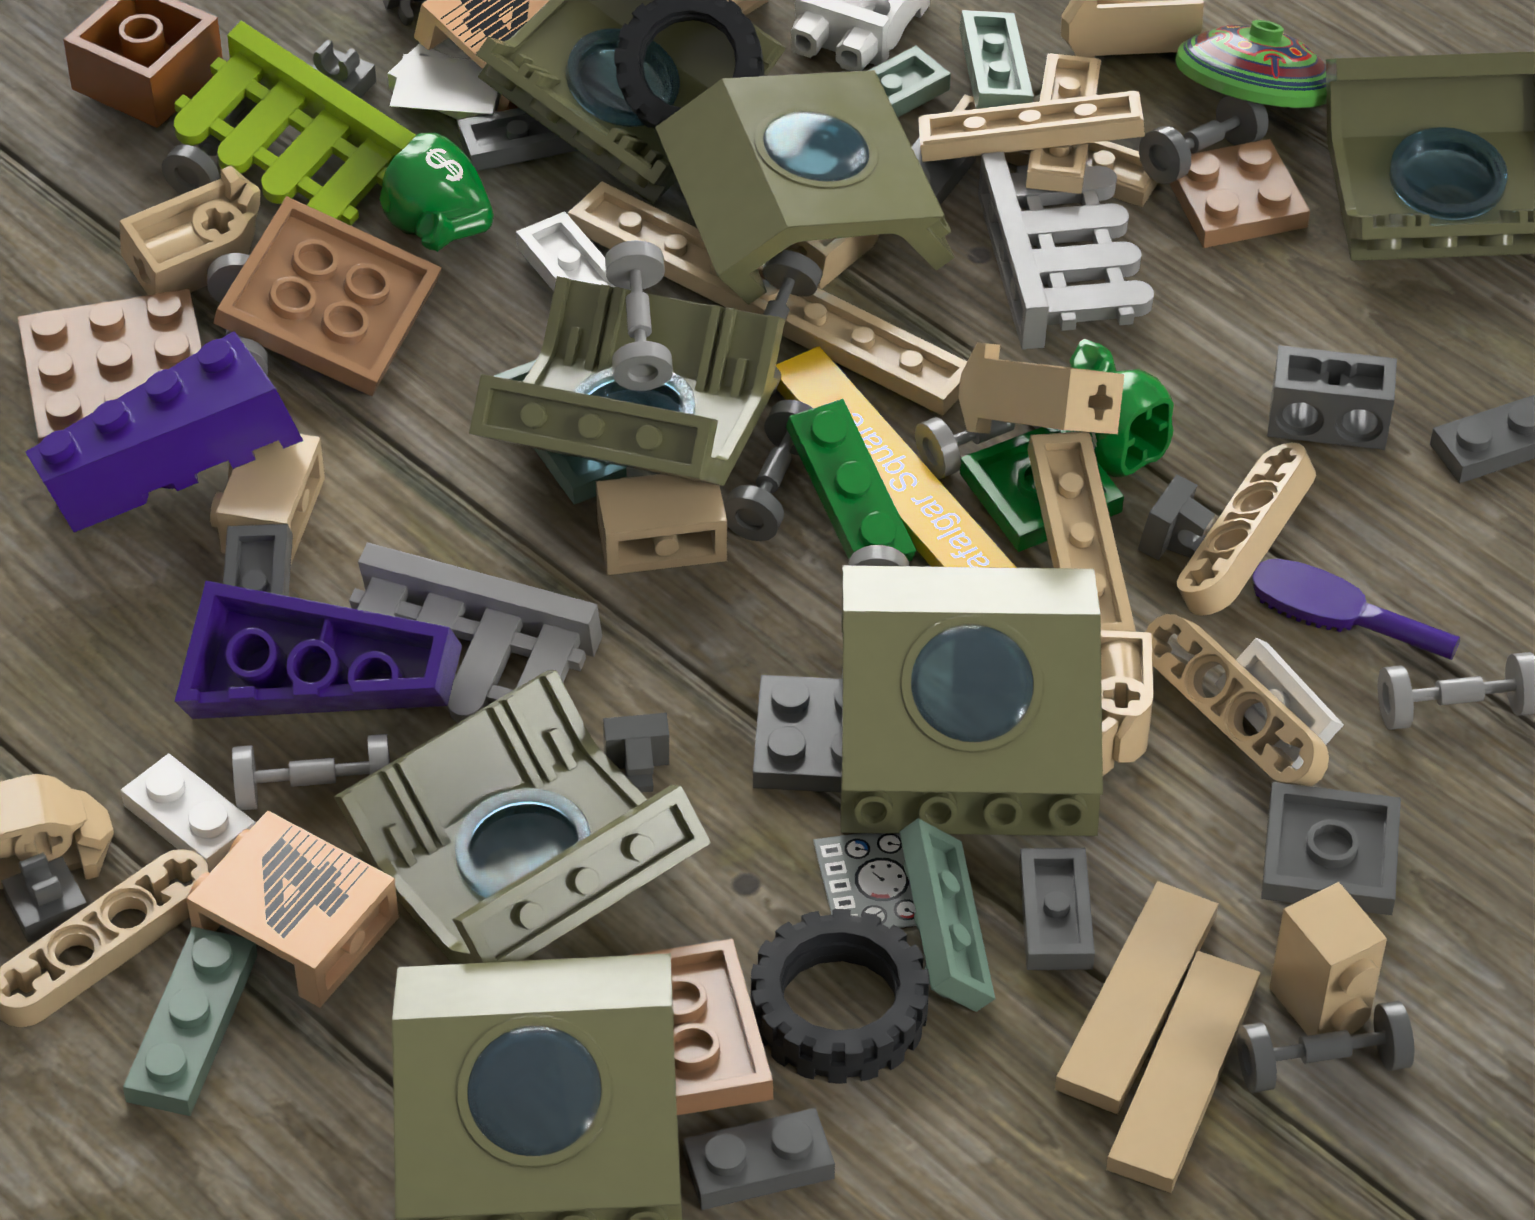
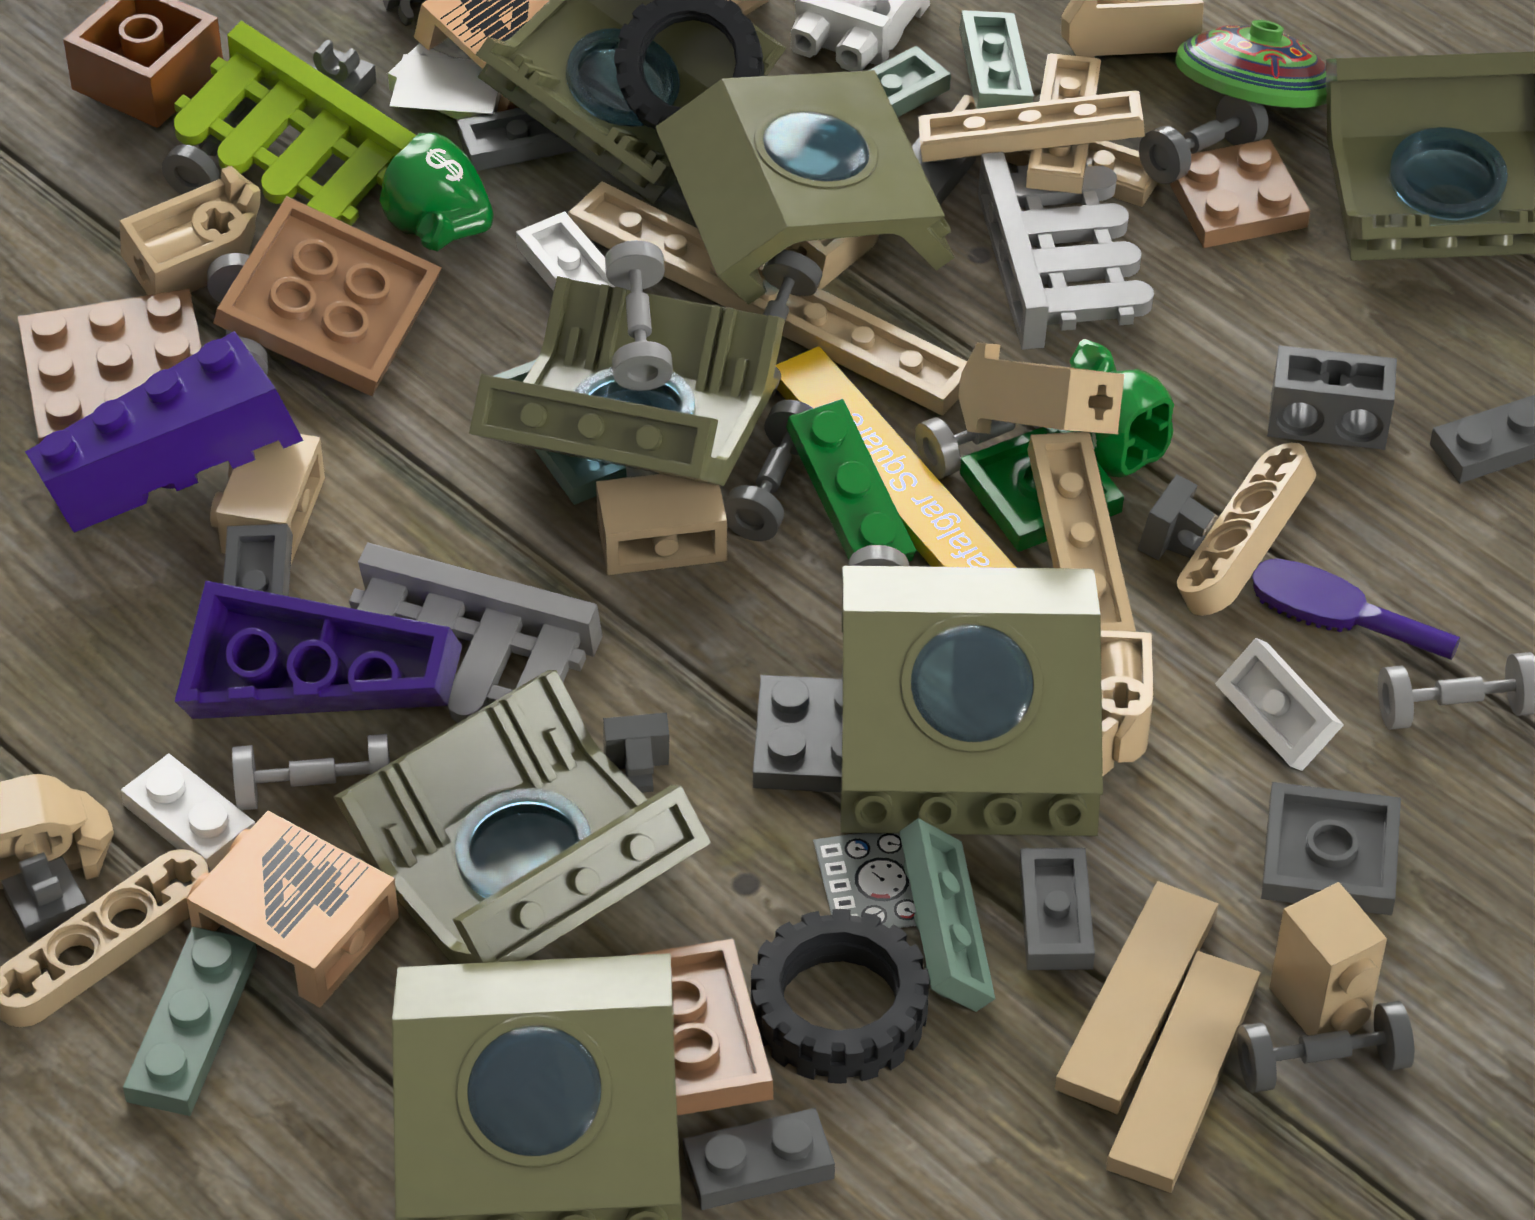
(1236, 697): tan beam -> none

